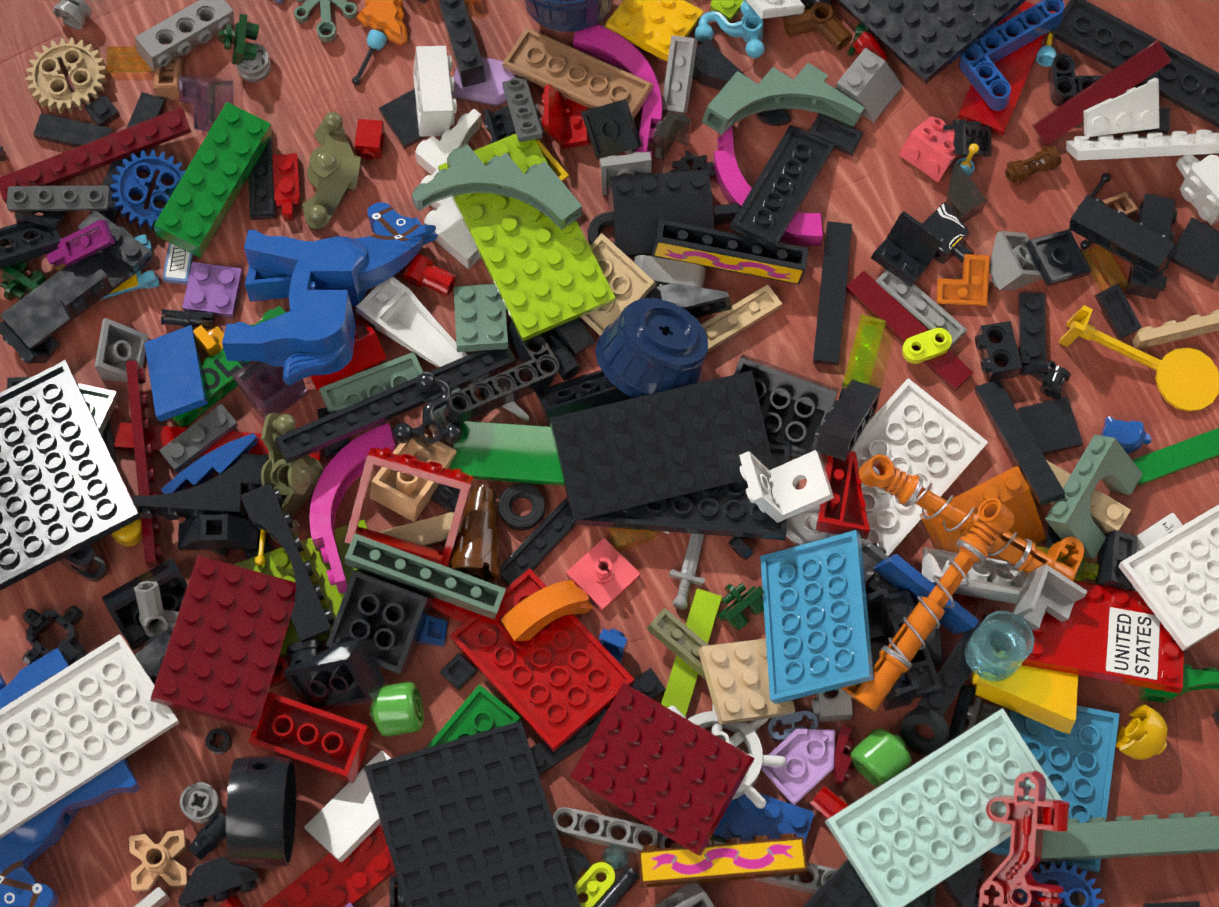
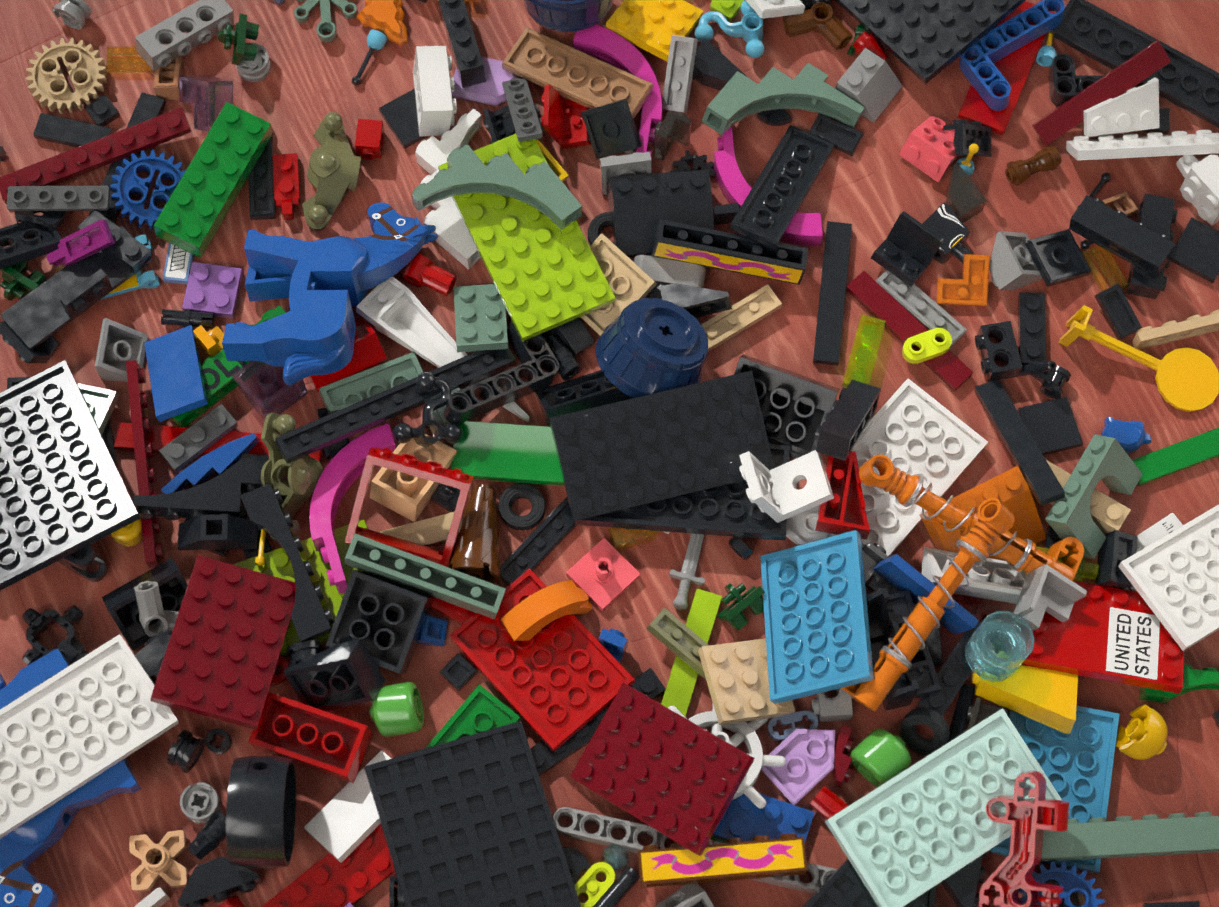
(186, 751): none -> black wheel

